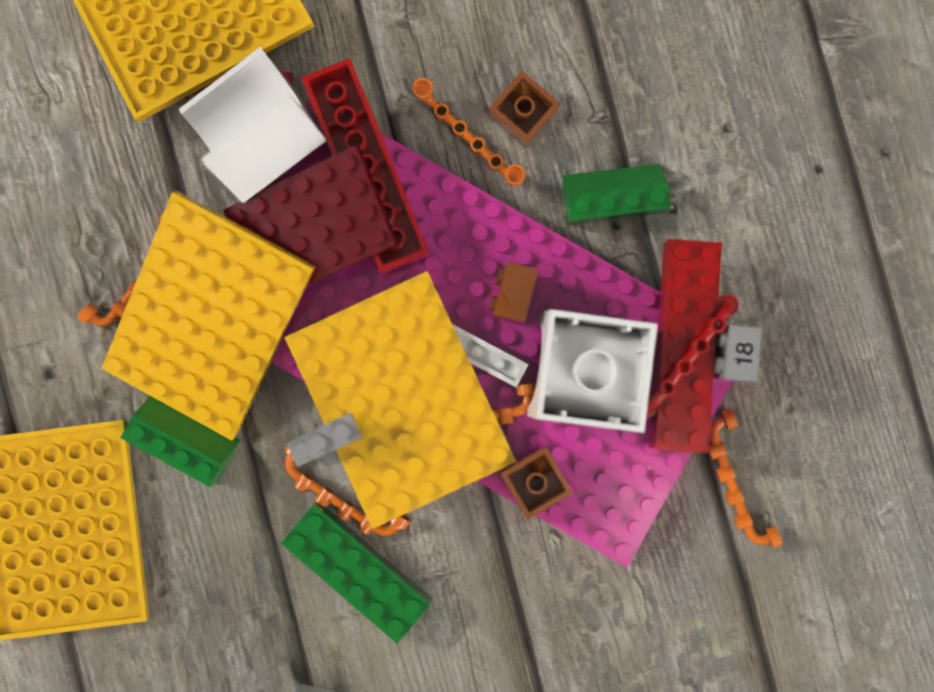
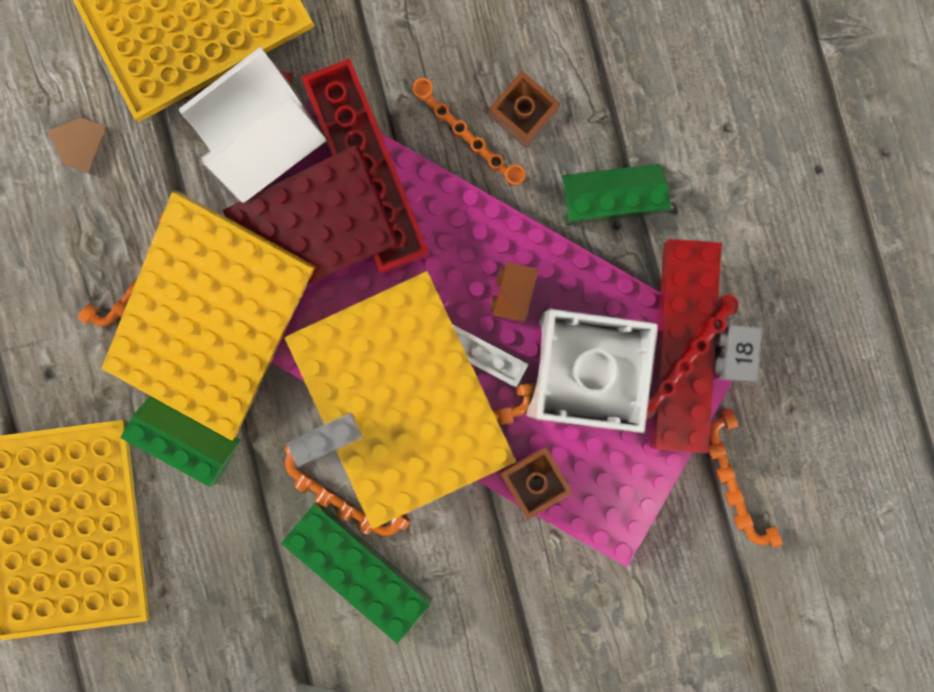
(77, 142): none -> medium nougat slope

